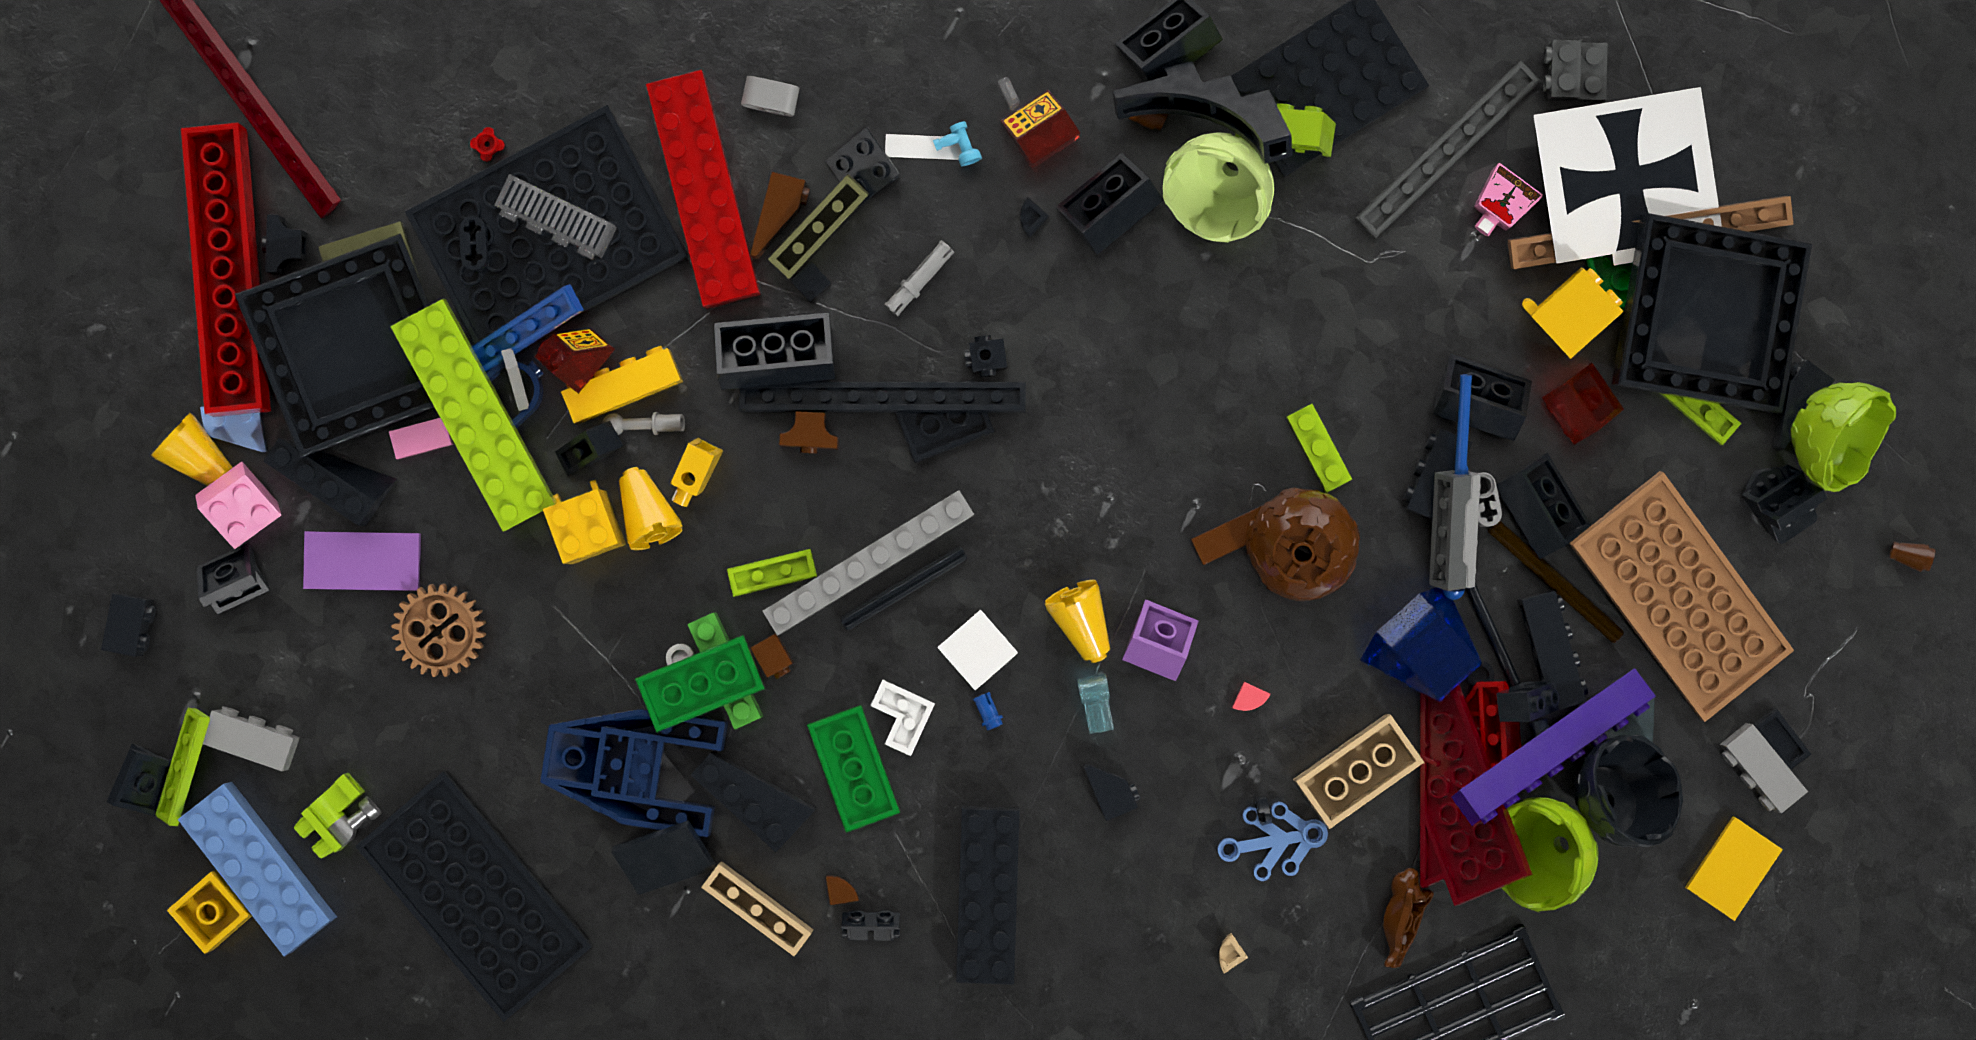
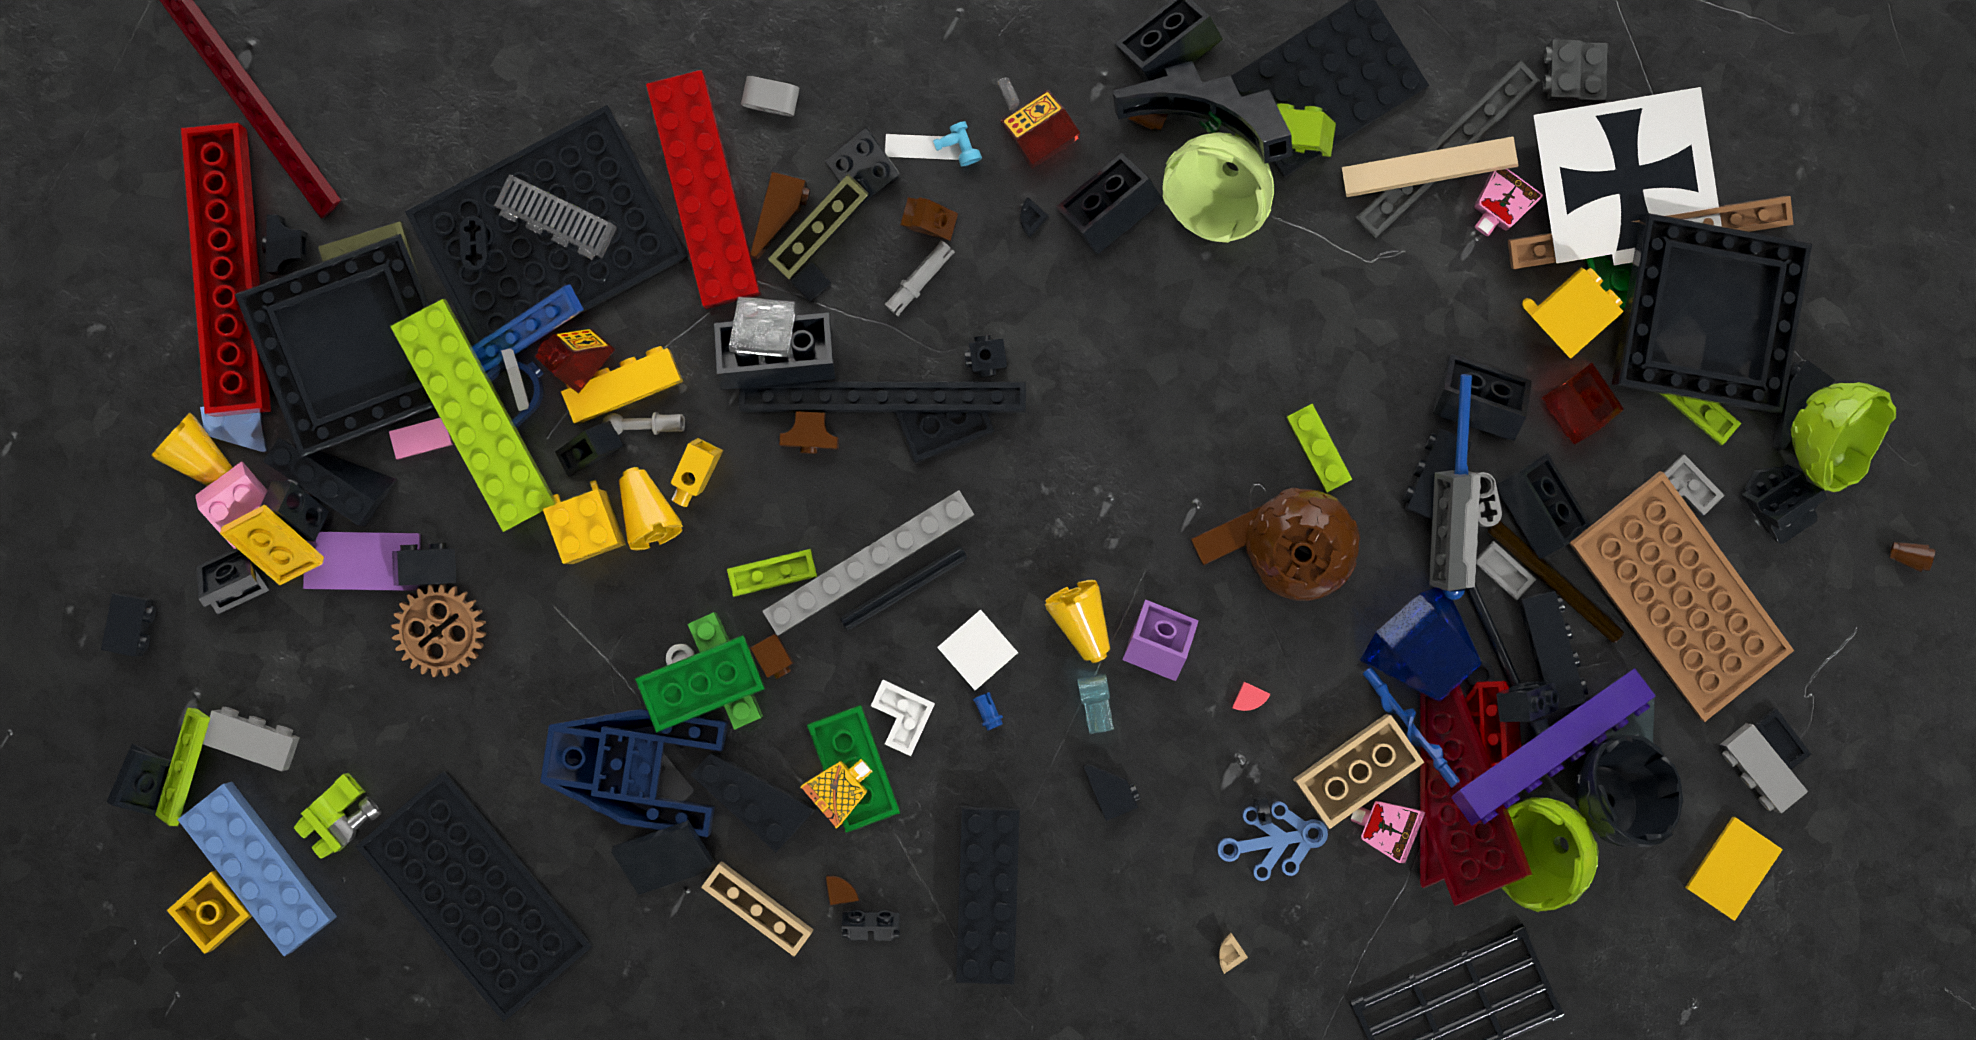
(272, 545): none -> yellow tile
(296, 508): none -> black brick
(424, 566): none -> black brick
(487, 136): red plate -> none
(762, 326): none -> clear plate
(838, 790): none -> torso
(929, 218): none -> reddish brown brick
(1212, 124): none -> dark green hand
(1389, 828): none -> torso
(1404, 914): reddish brown animal -> none
(1413, 735): none -> blue piece
(1430, 166): none -> tan tile
(1504, 570): none -> light grey tile
(1693, 485): none -> light grey plate

